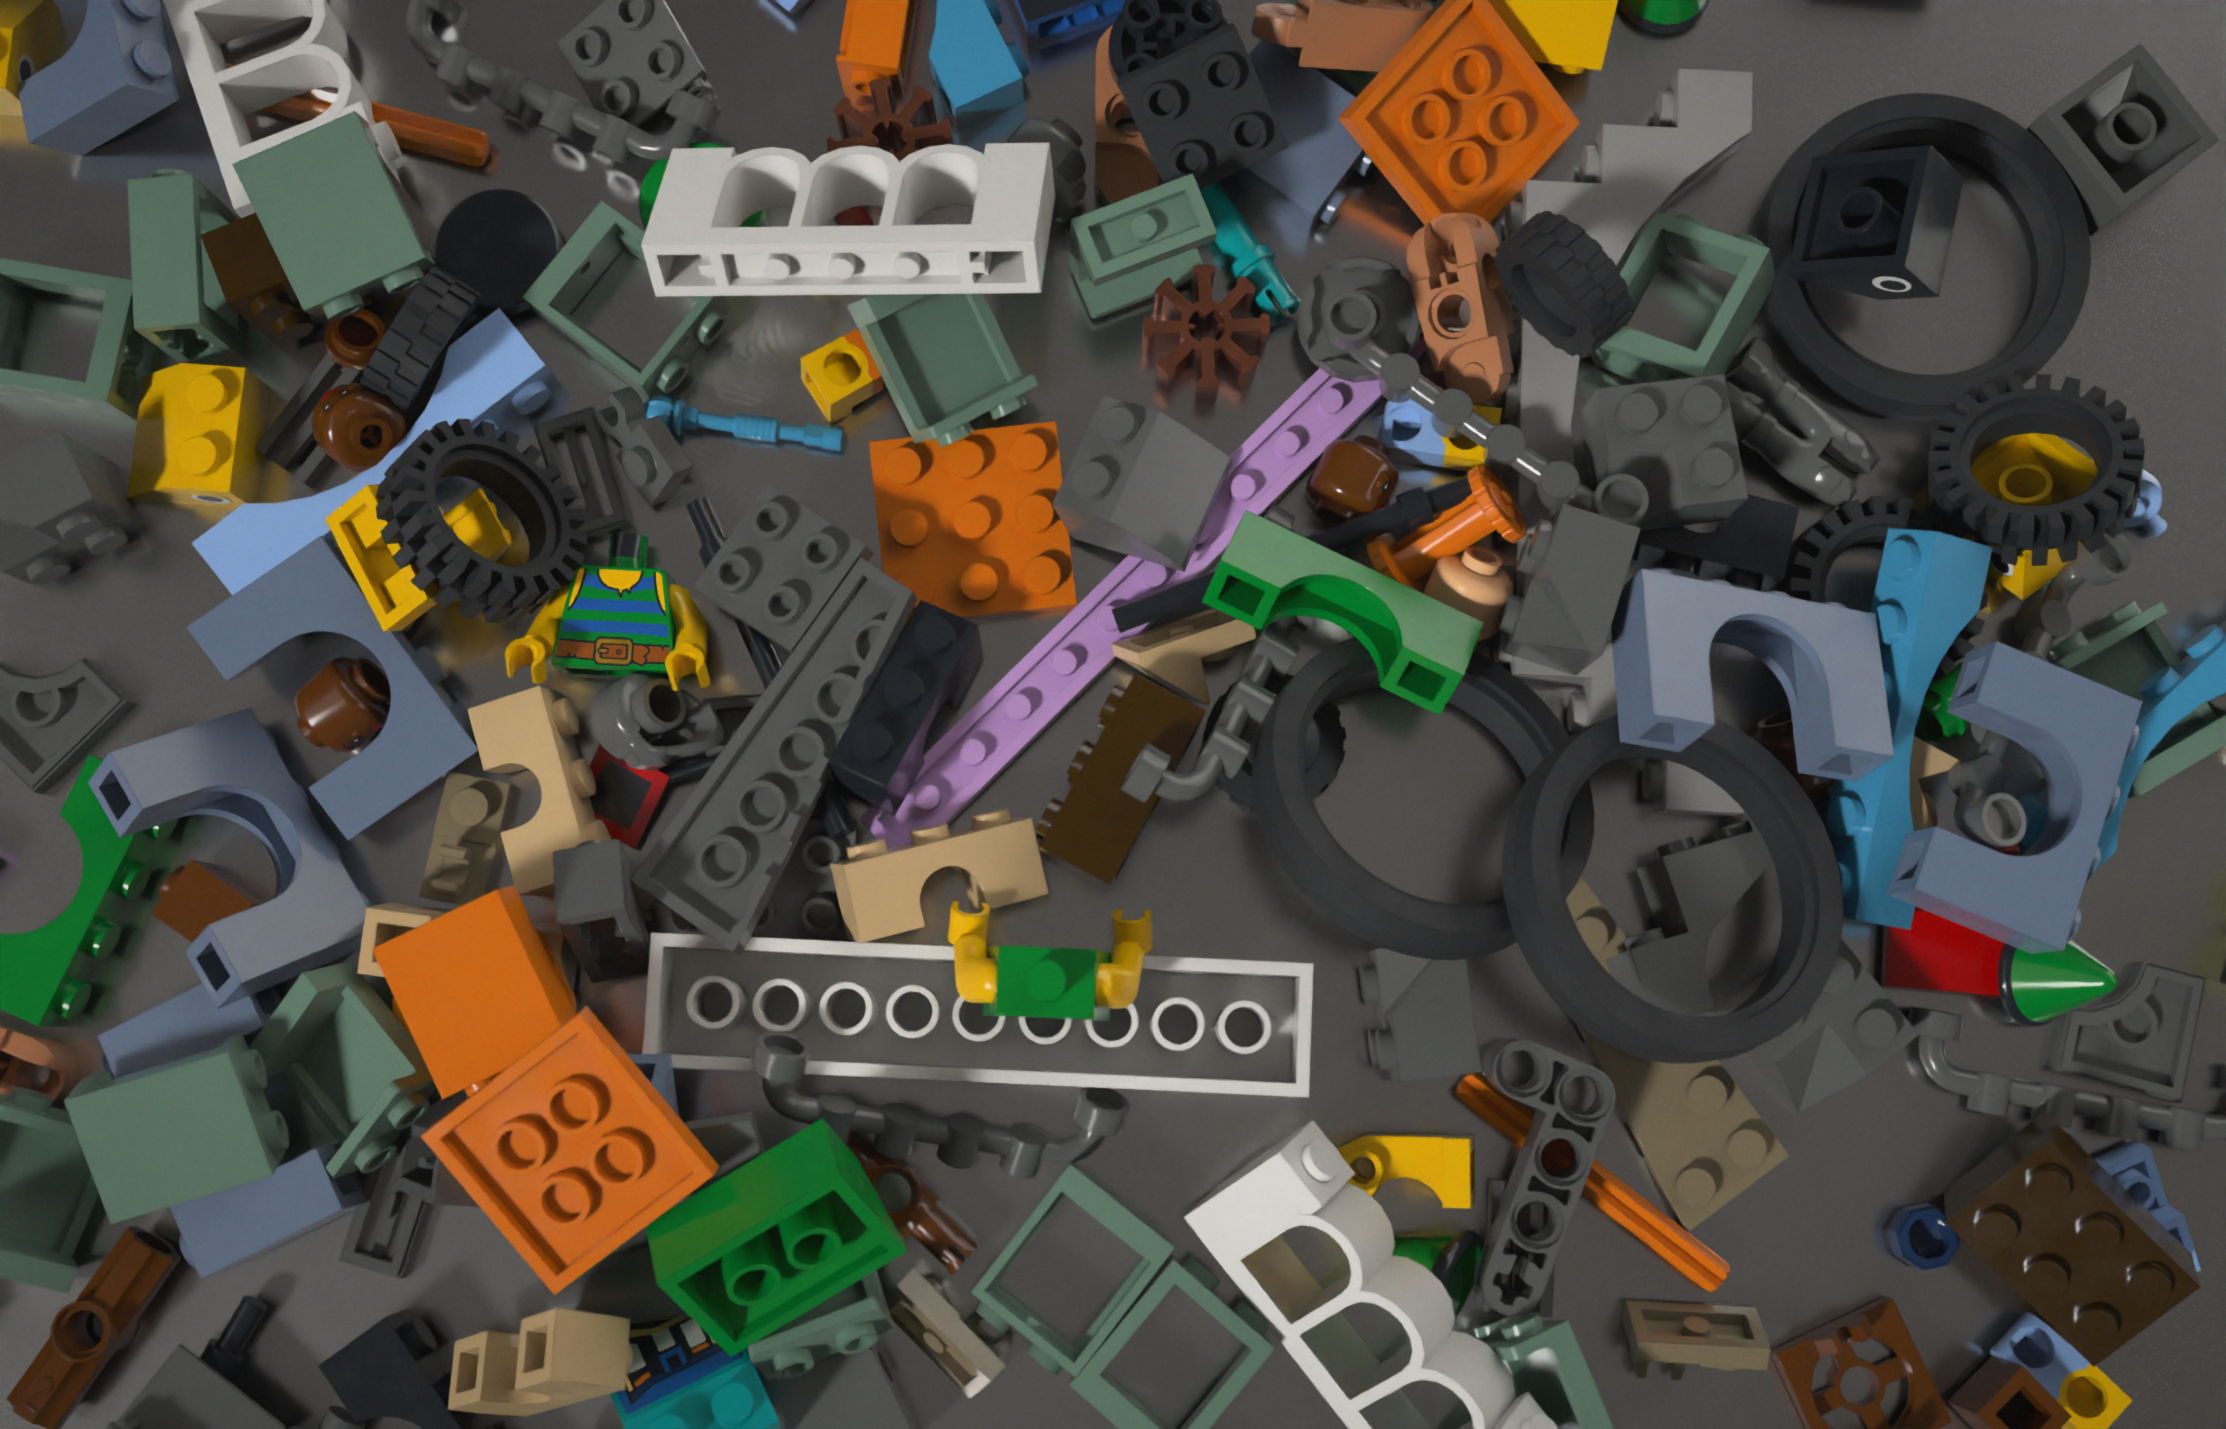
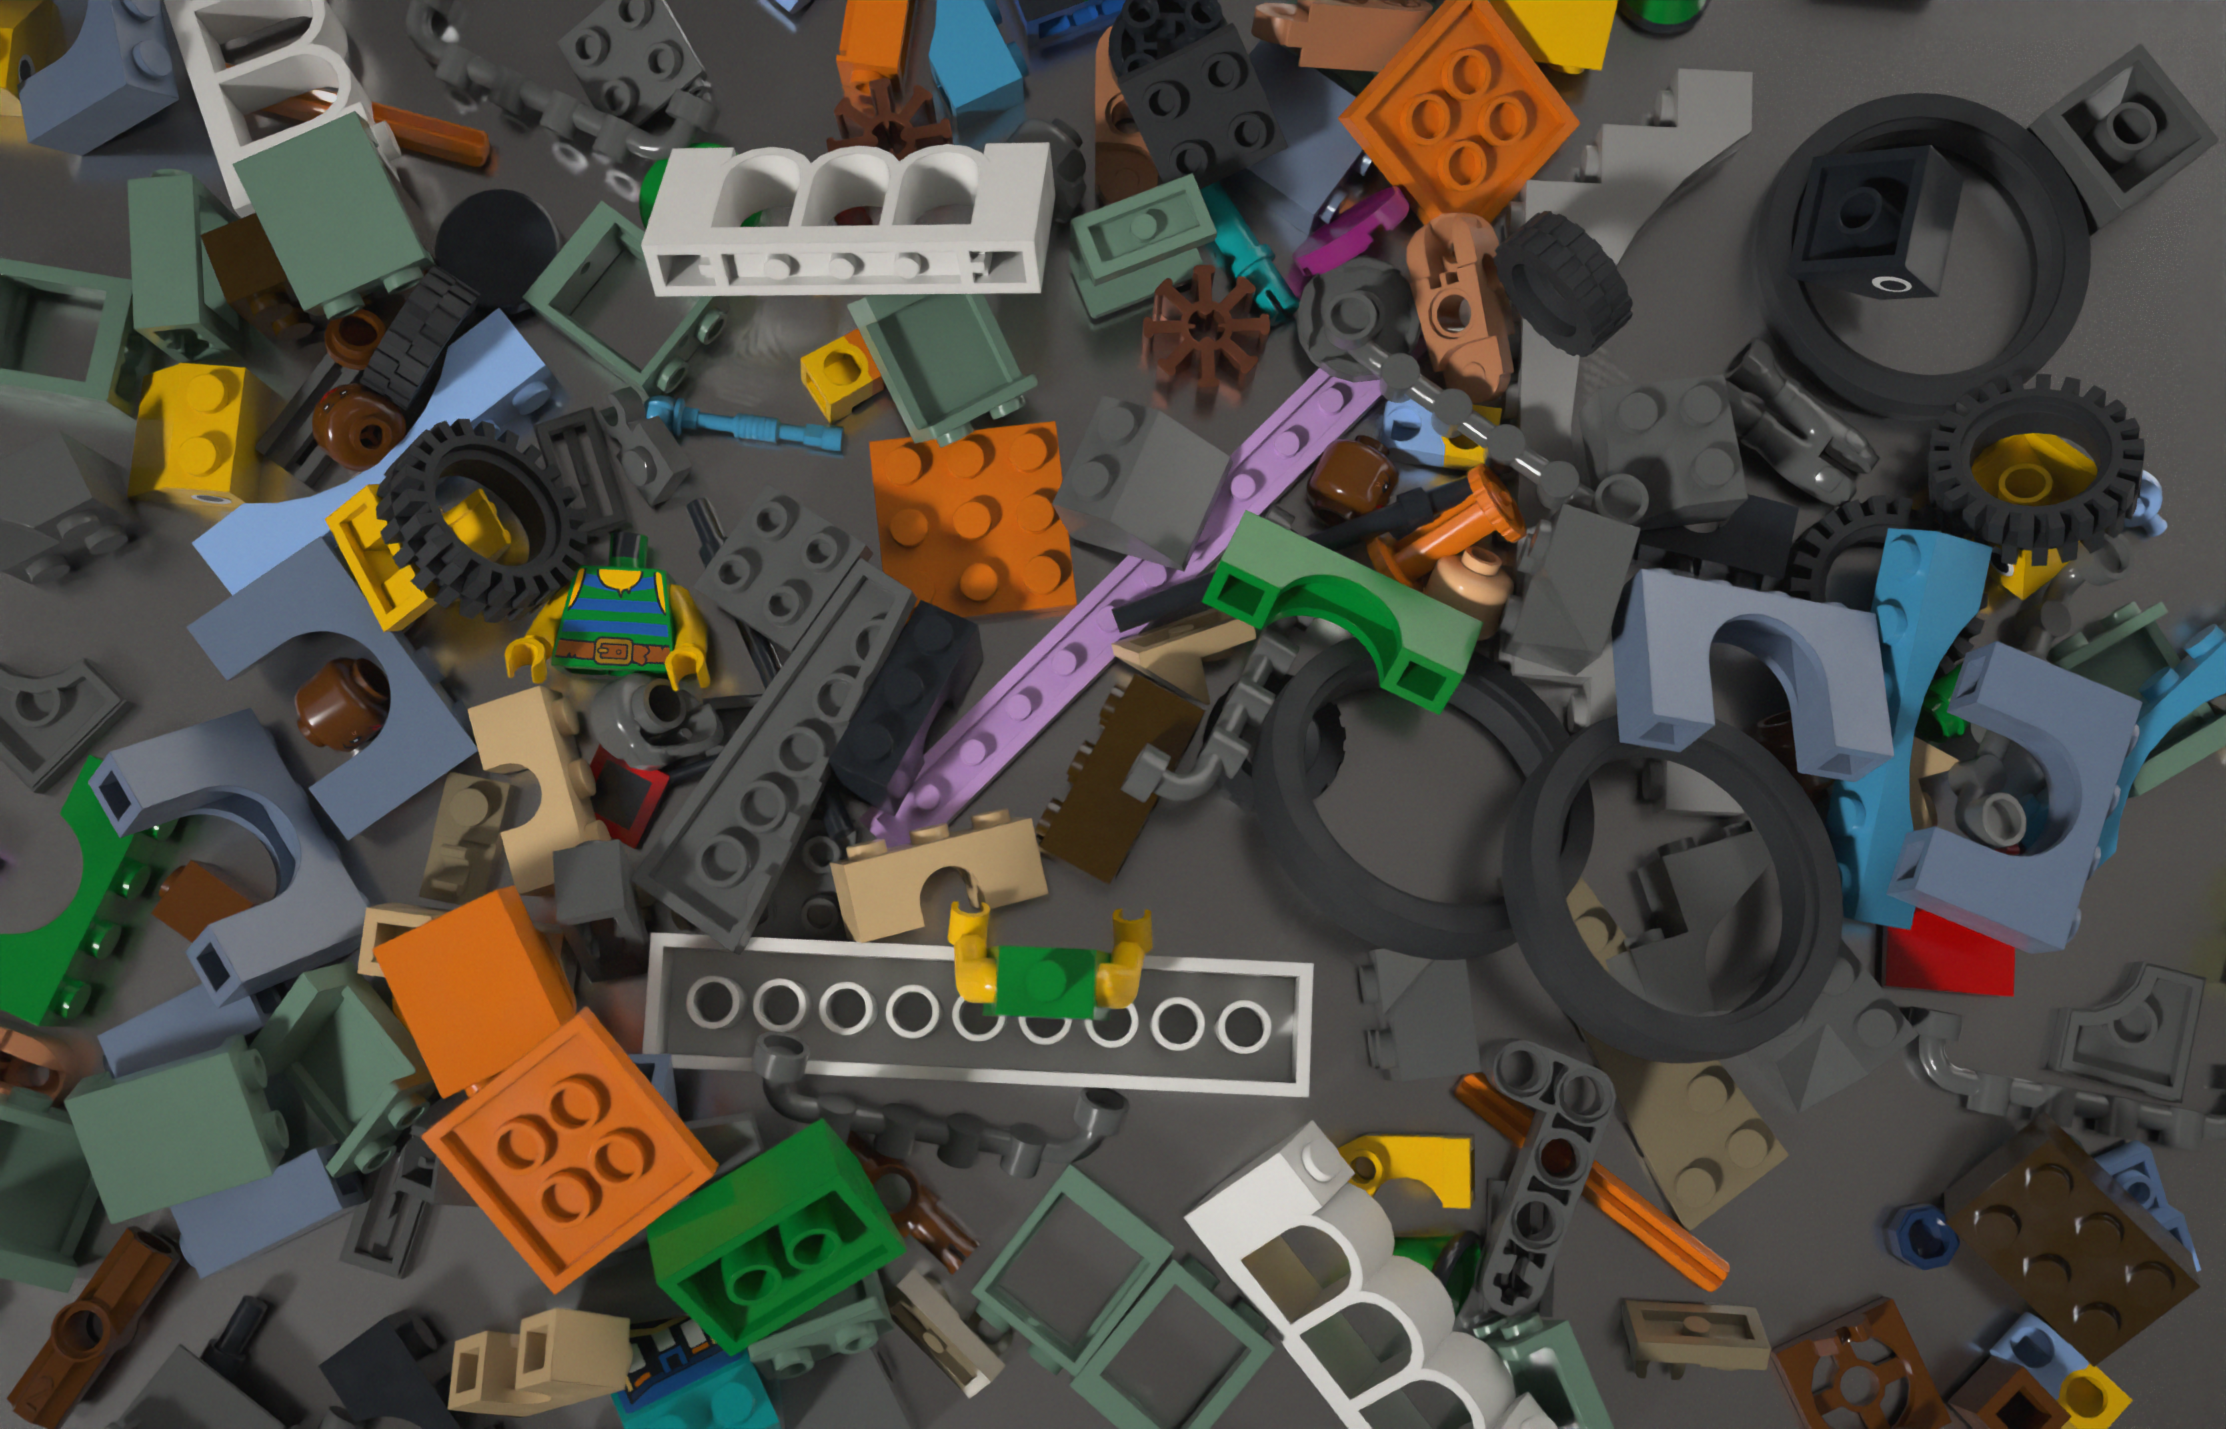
(1350, 232): none -> magenta tile
(1655, 359): sand green window -> none
(2050, 983): green hat -> none

